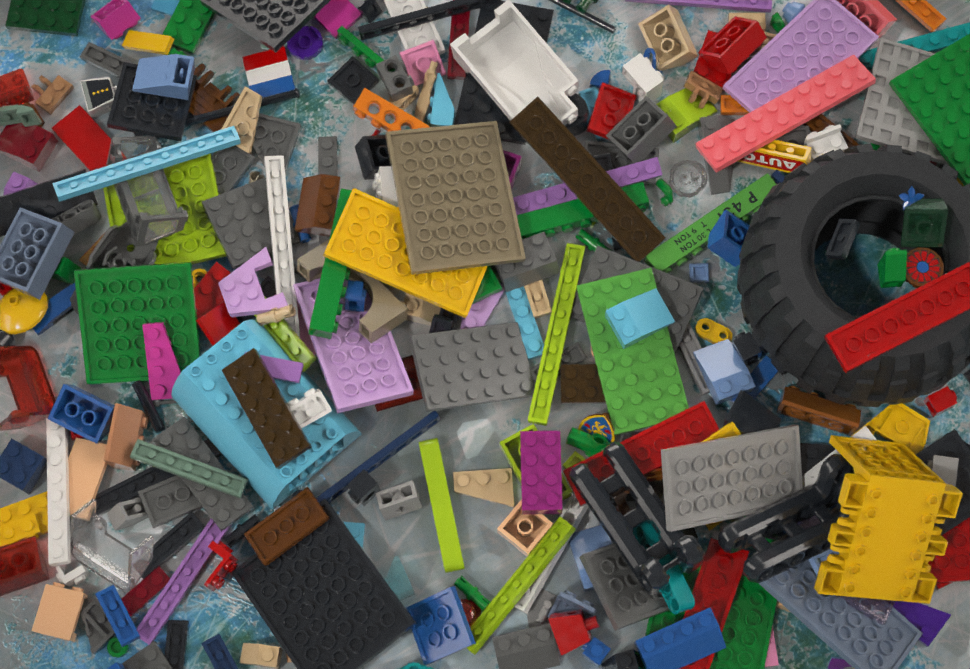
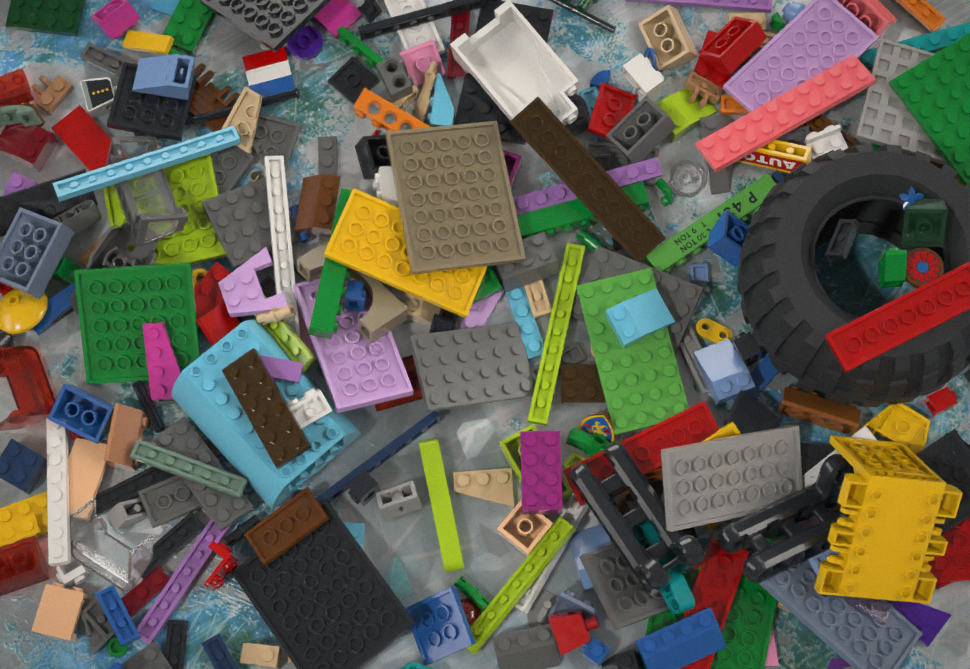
(945, 468): light grey slope -> none

